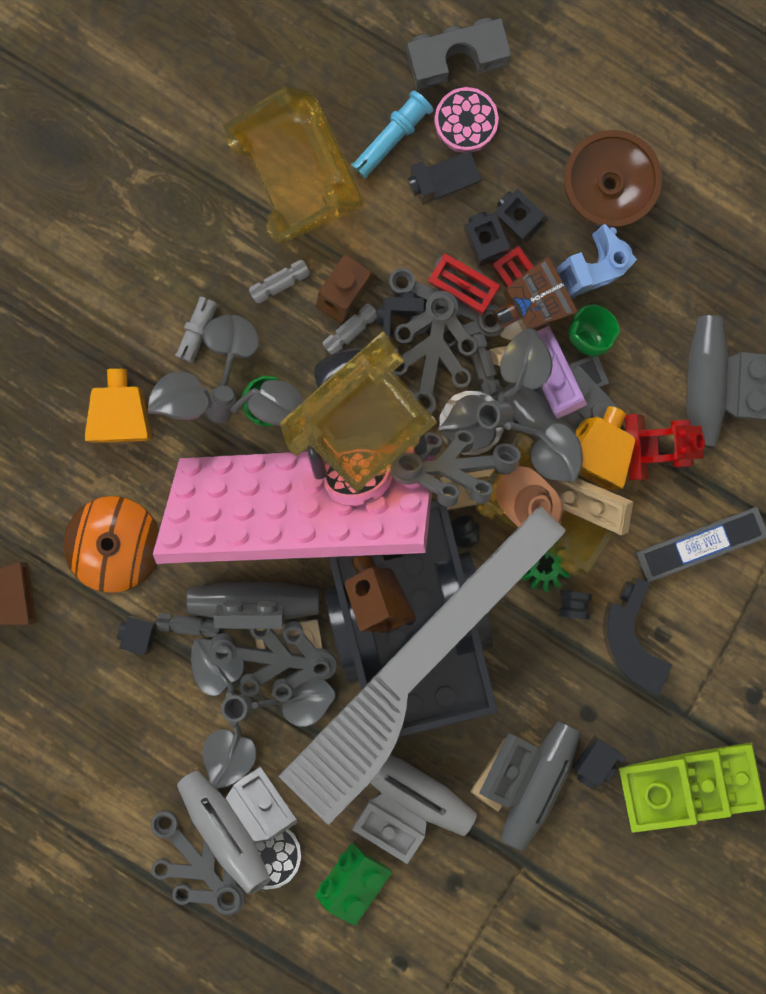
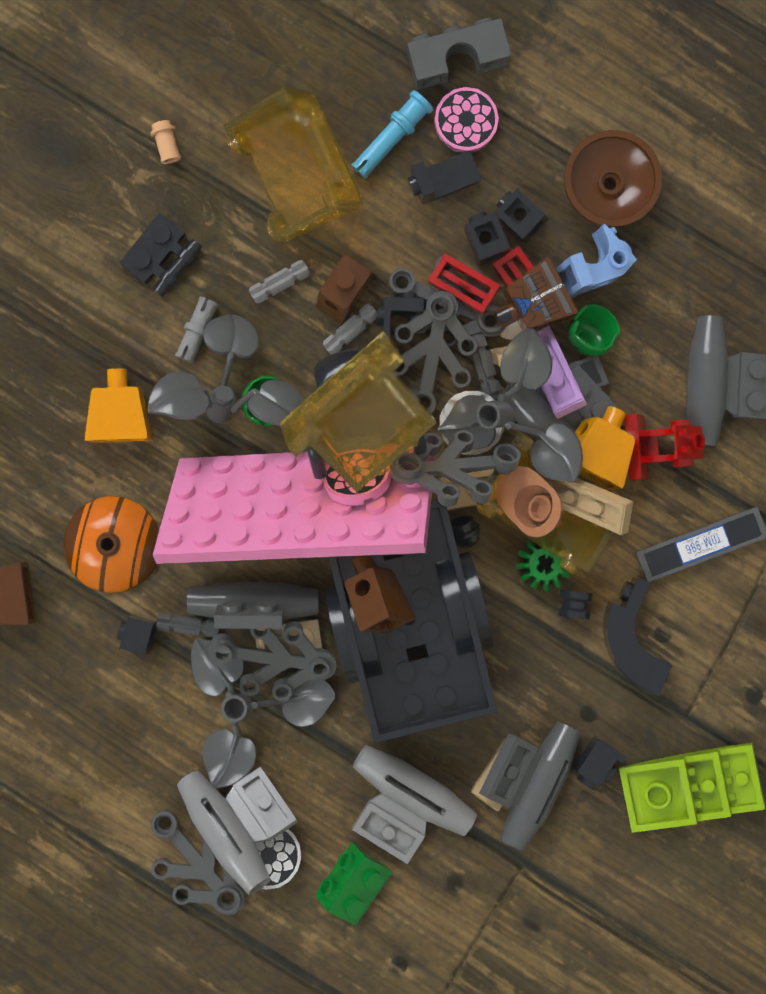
(154, 248): none -> black plate
(165, 141): none -> light nougat pin
(366, 730): light grey piece -> none

